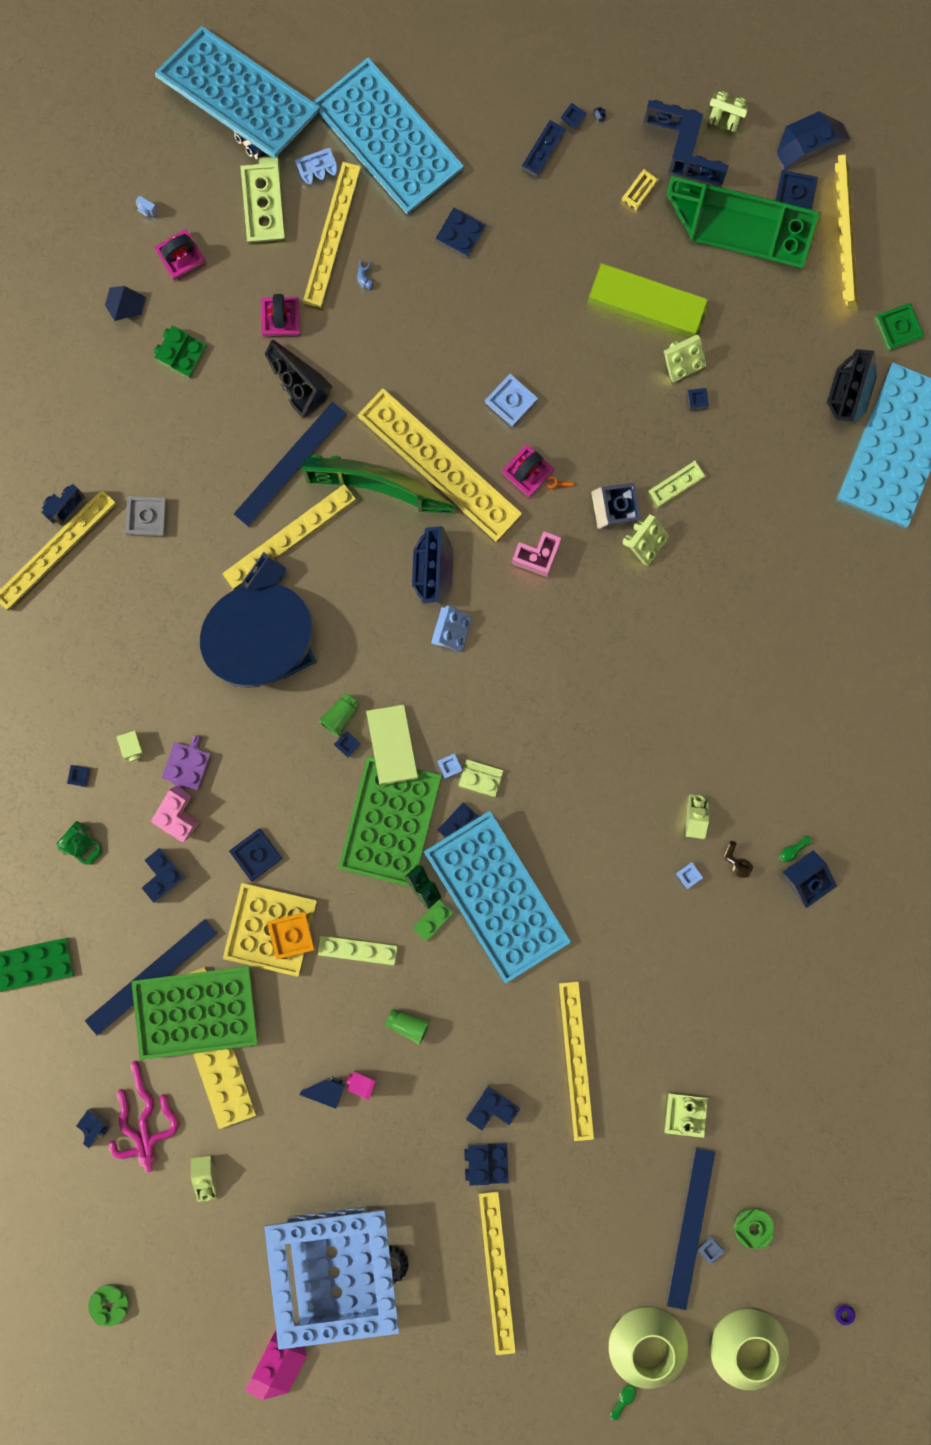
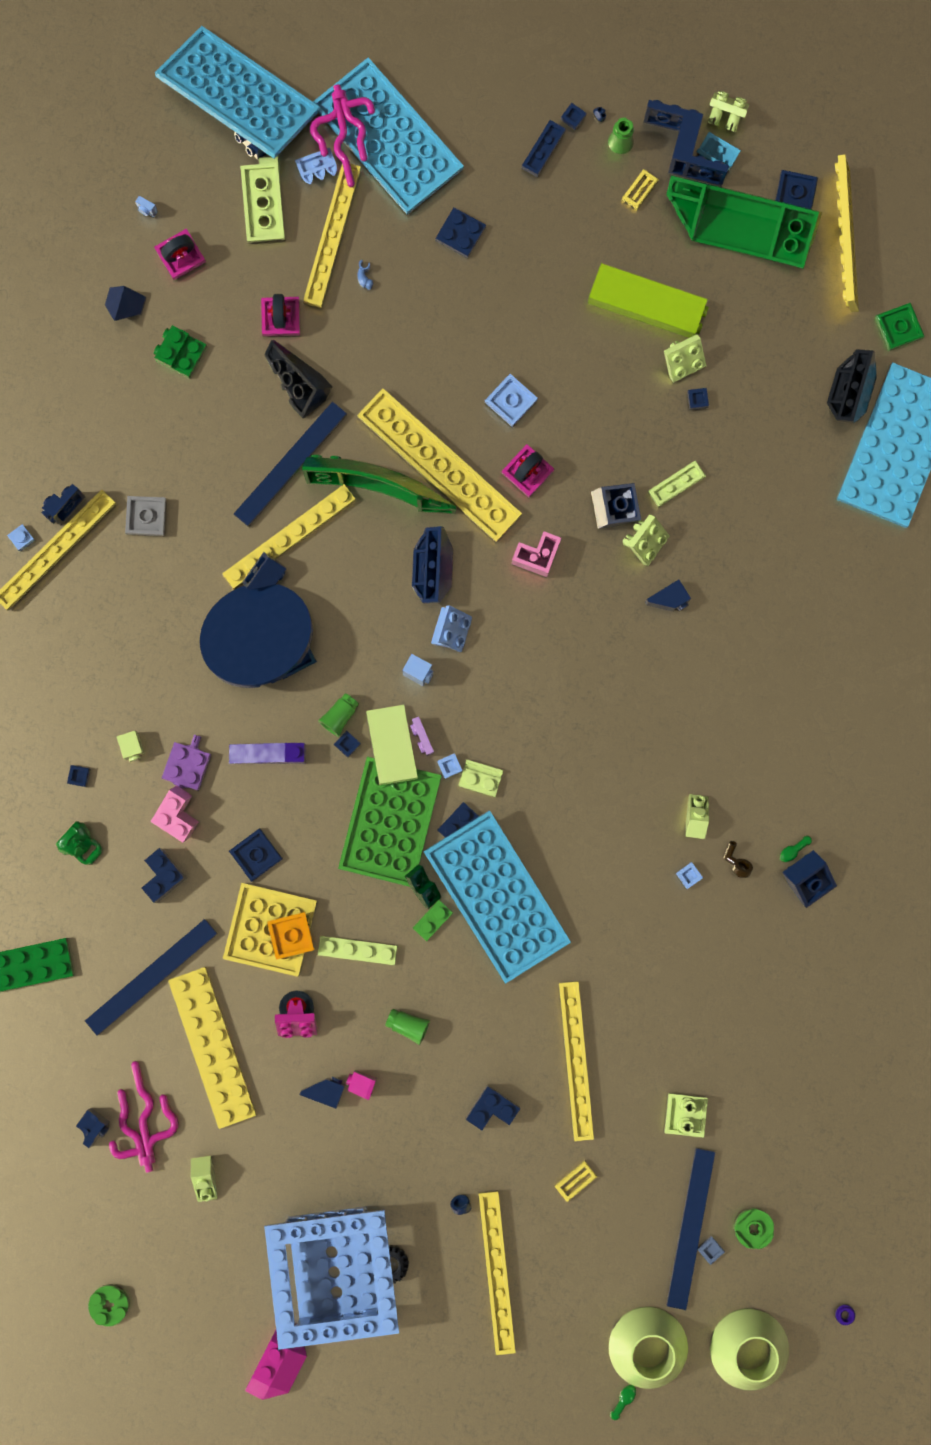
(21, 537): none -> light blue plate
(194, 1013): bright green plate -> none
(267, 753): none -> slope
(296, 1016): none -> dark pink plate
(341, 109): none -> dark pink plant
(418, 670): none -> light blue brick
(418, 729): none -> lavender plate
(460, 1205): none -> dark blue tile
(486, 1163): dark blue plate -> none
(558, 483): orange hand -> none
(577, 1179): none -> light yellow tile
(621, 138): none -> bright green plant
(670, 597): none -> dark blue slope
(716, 149): none -> medium azure bracket
(810, 138): dark blue wedge -> none

